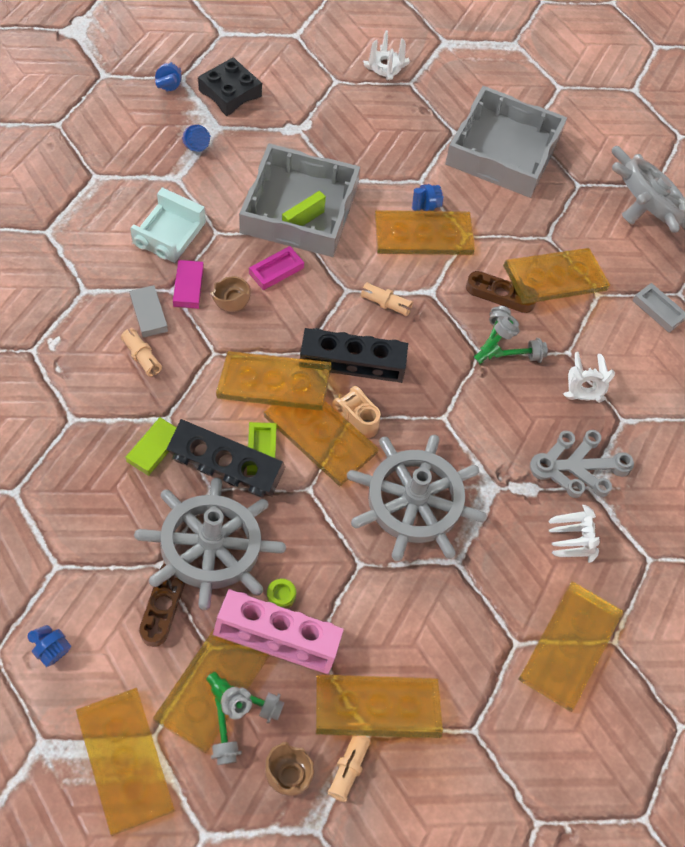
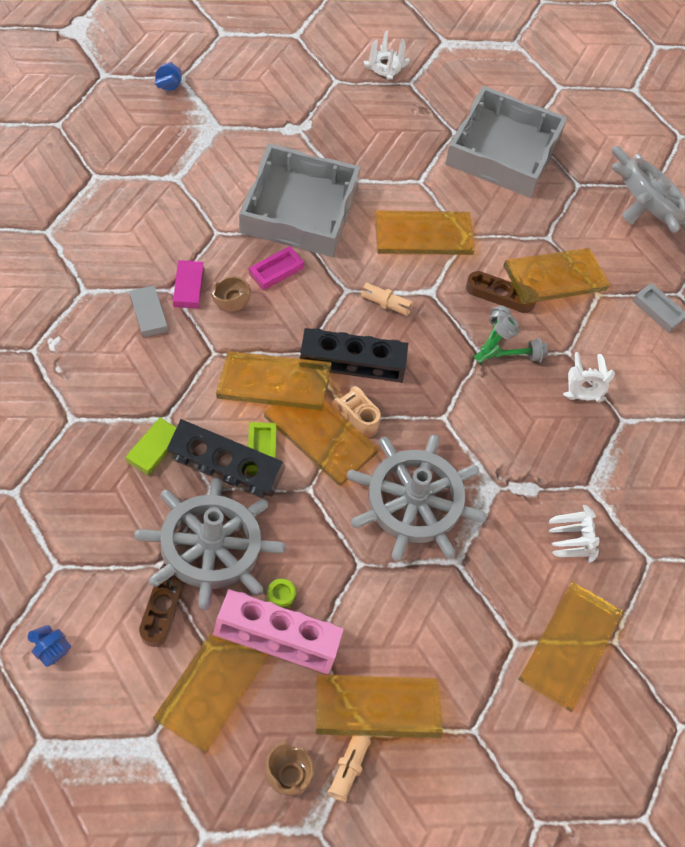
(124, 761): clear yellow tile -> none
(141, 352): light nougat pin -> none
(169, 226): light aqua panel -> none
(196, 138): blue piece -> none
(230, 85): black brick -> none
(236, 703): light grey plant -> none
(306, 210): lime tile -> none
(427, 197): blue piece -> none
(578, 466): light grey plant -> none

